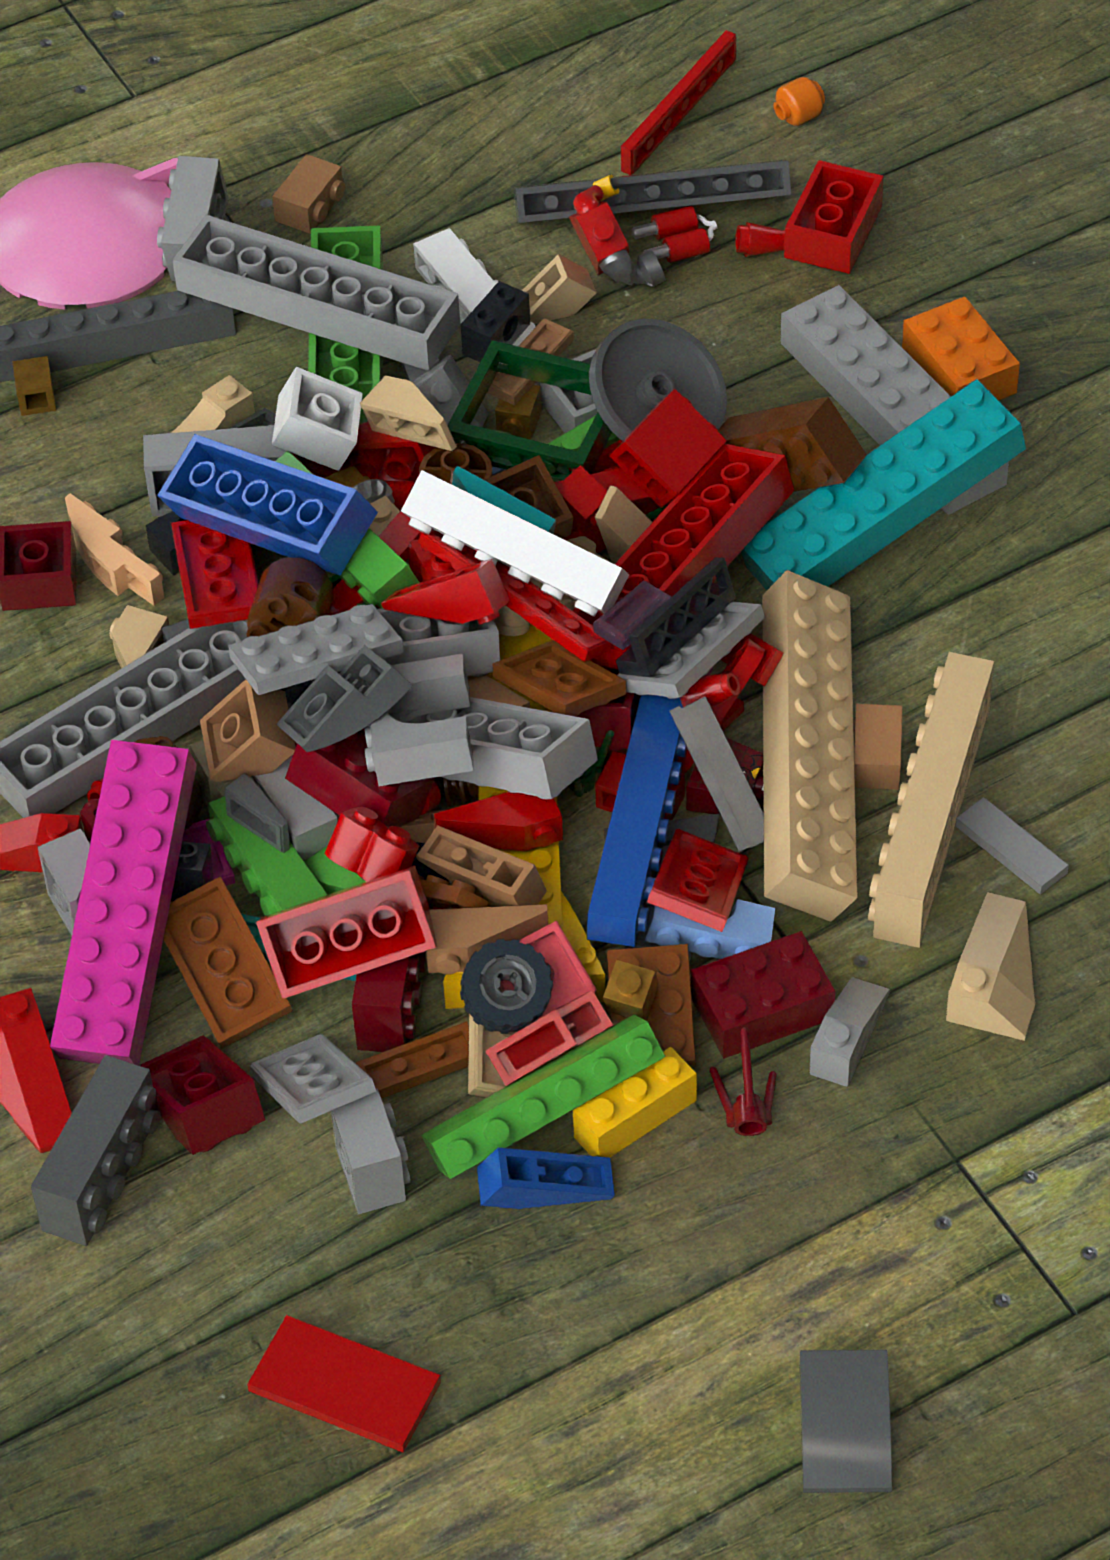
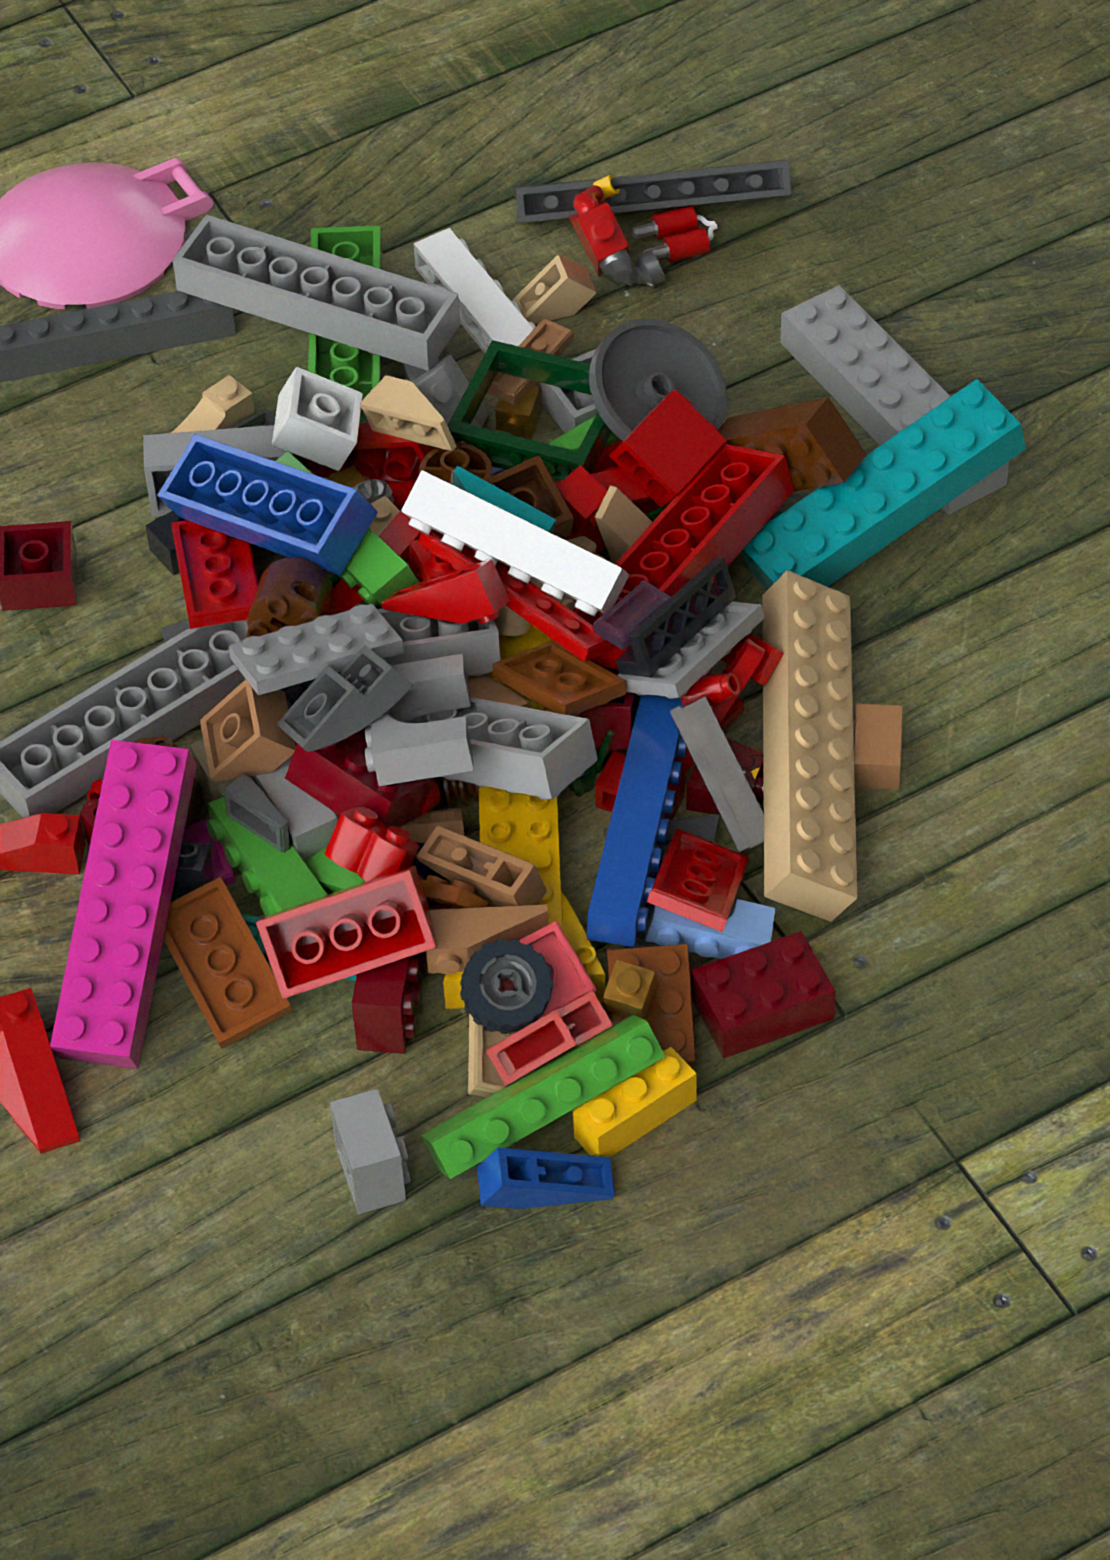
(34, 385): pearl gold brick -> none
(63, 871): light grey slope -> none
(96, 1151): dark grey brick -> none
(106, 556): light nougat slope -> none
(136, 634): tan slope -> none
(196, 191): light grey brick -> none
(203, 1095): dark red slope -> none
(308, 193): medium nougat brick -> none
(312, 1078): light grey tile -> none
(344, 1383): red tile -> none
(419, 1060): dark orange plate -> none
(498, 317): black brick -> none
(506, 821): red slope -> none
(678, 103): red tile -> none
(749, 1113): dark red plant -> none
(758, 239): red cone -> none
(799, 101): orange head -> none
(833, 216): red brick -> none
(845, 1421): dark grey slope -> none
(846, 1031): light grey slope -> none
(930, 800): tan brick -> none
(959, 348): orange brick -> none
(995, 972): tan wedge -> none
(1012, 845): light grey tile -> none

